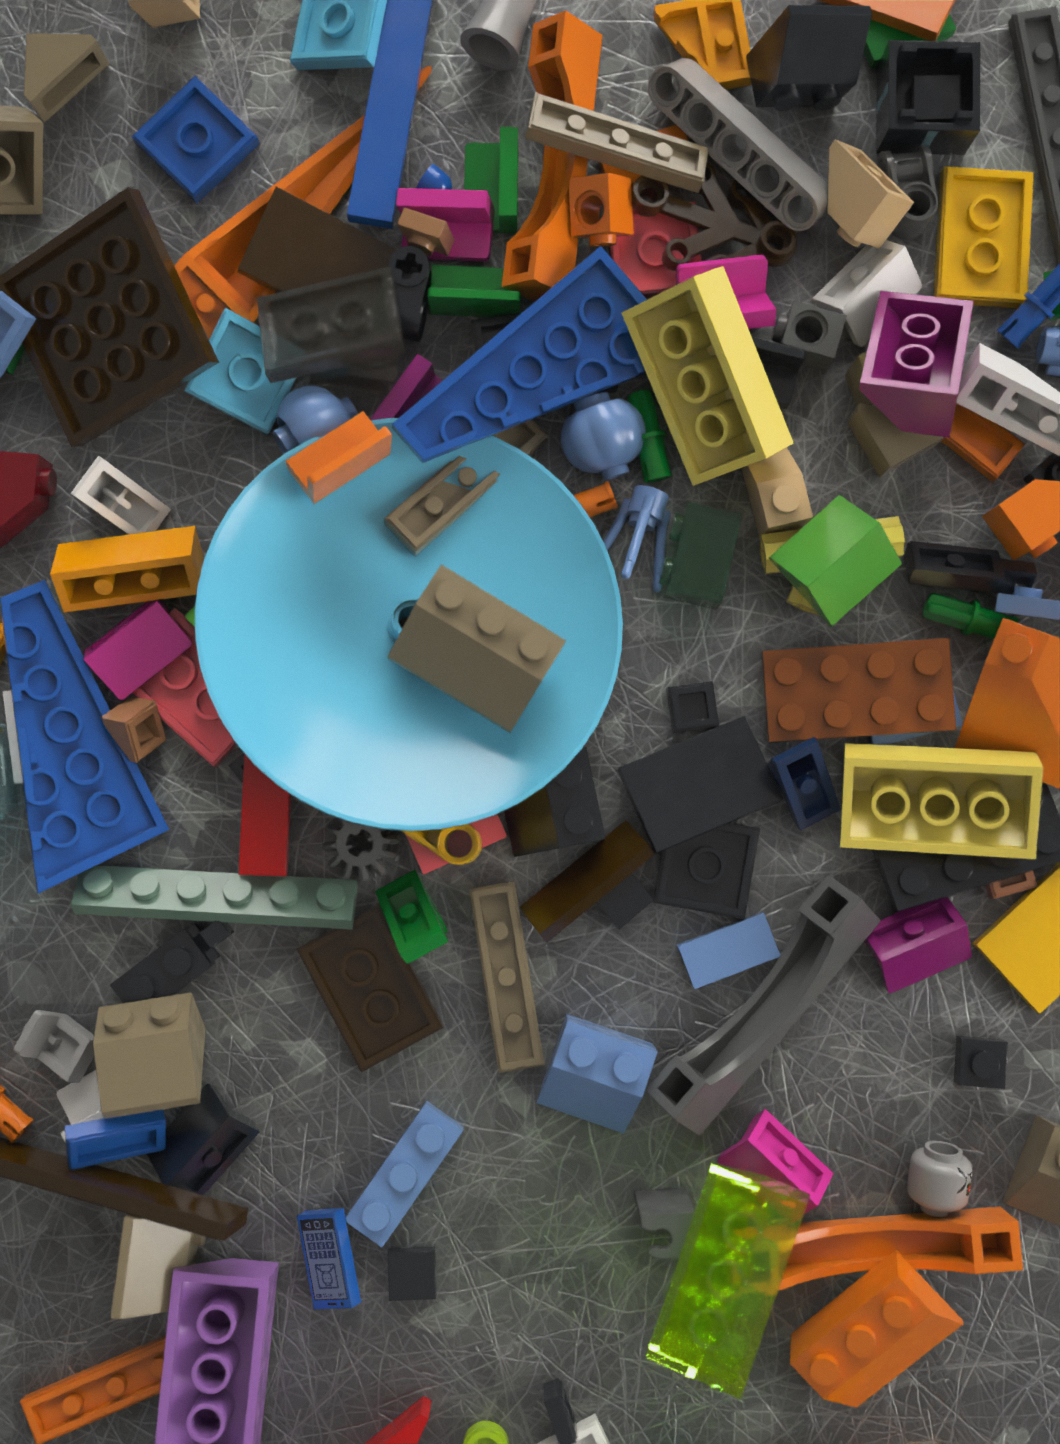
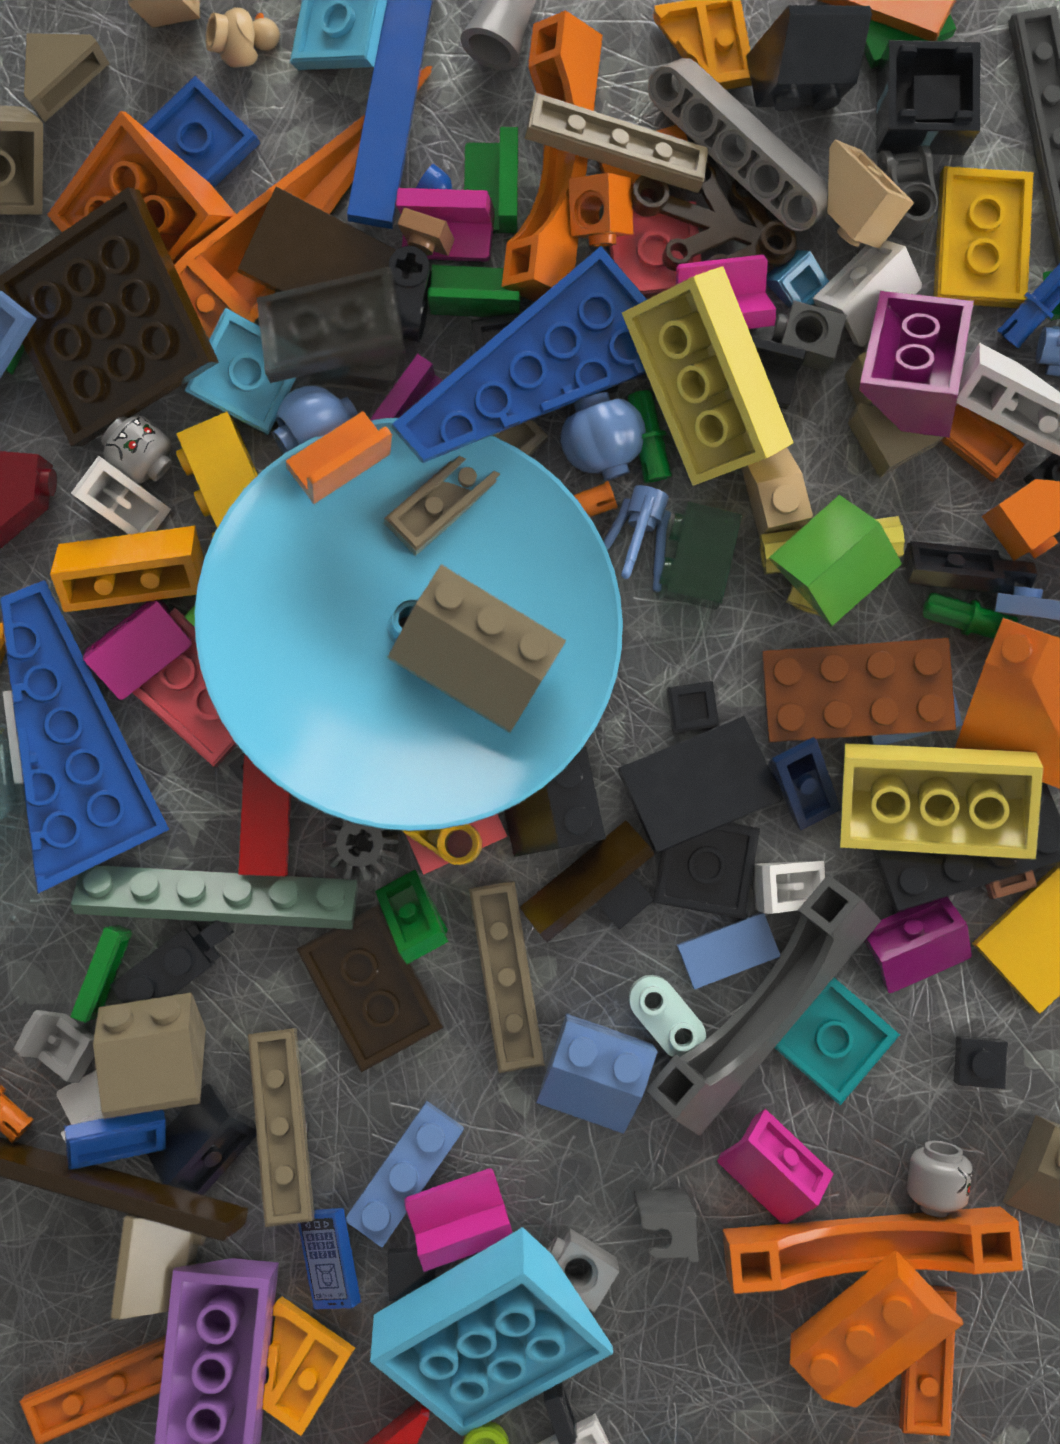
(101, 972): none -> green tile
(129, 156): none -> orange slope
(135, 727): medium nougat slope -> none
(137, 448): none -> light grey head
(219, 463): none -> yellow brick
(236, 35): none -> tan animal
(281, 1127): none -> dark tan tile
(301, 1365): none -> light orange wing
(457, 1218): none -> dark pink panel
(488, 1334): none -> medium azure slope
(602, 1272): none -> light grey brick
(667, 1017): none -> light aqua plate
(727, 1277): clear neon green slope -> none
(785, 884): none -> white slope
(797, 279): none -> dark azure slope
(837, 1041): none -> teal tile
(929, 1385): none -> orange tile

